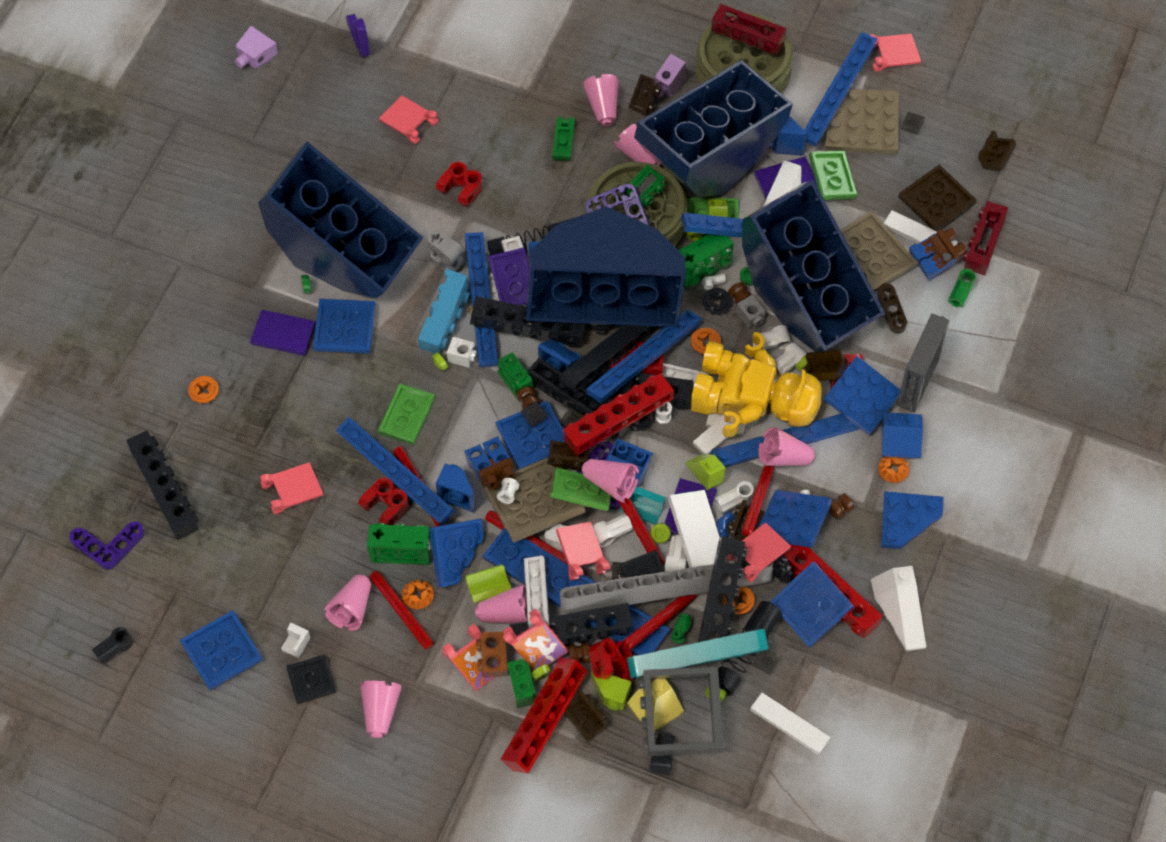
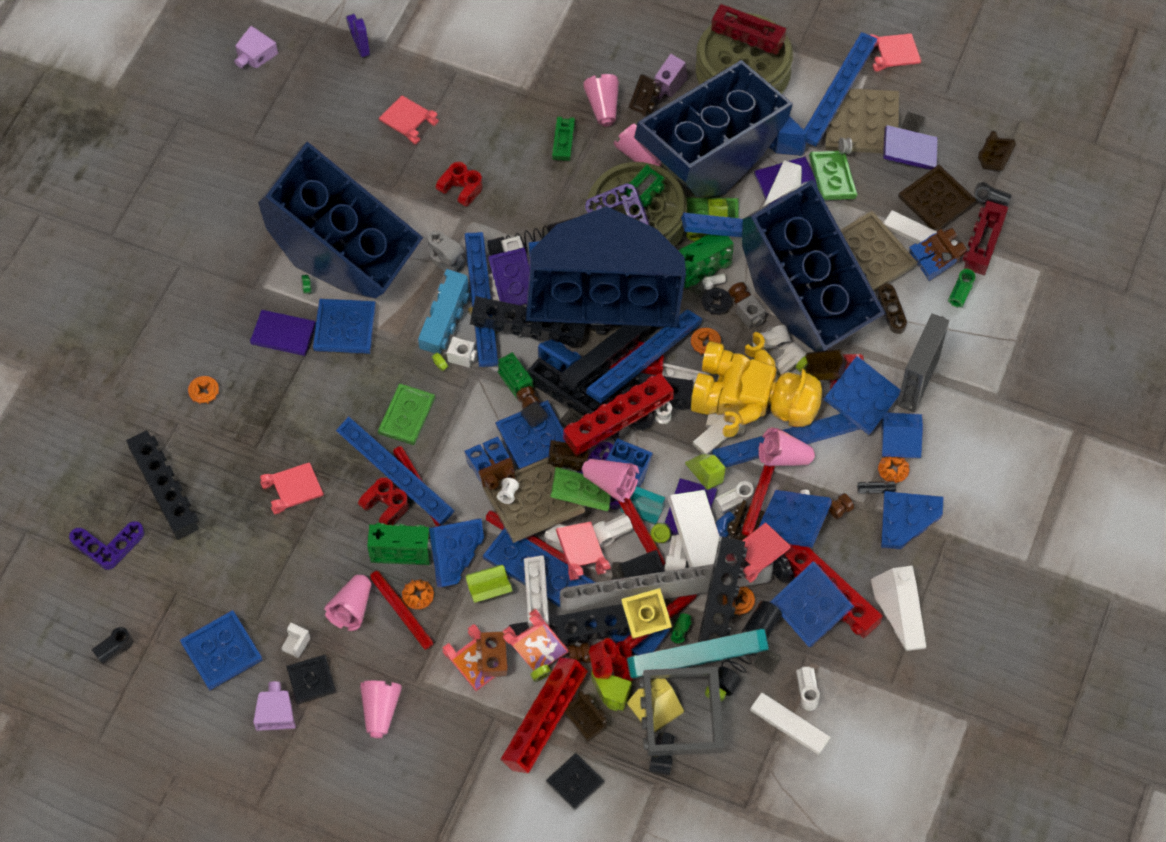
(274, 709): none -> lavender torso
(454, 488): blue slope -> none
(505, 607): bright pink cone -> none
(521, 683): green window -> none
(575, 781): none -> black tile
(646, 613): none -> light yellow slope
(746, 277): green tile -> none
(808, 687): none -> white piece
(845, 145): none -> light grey bush
(876, 487): none -> black axle
(910, 147): none -> tile
(994, 195): none -> black piece

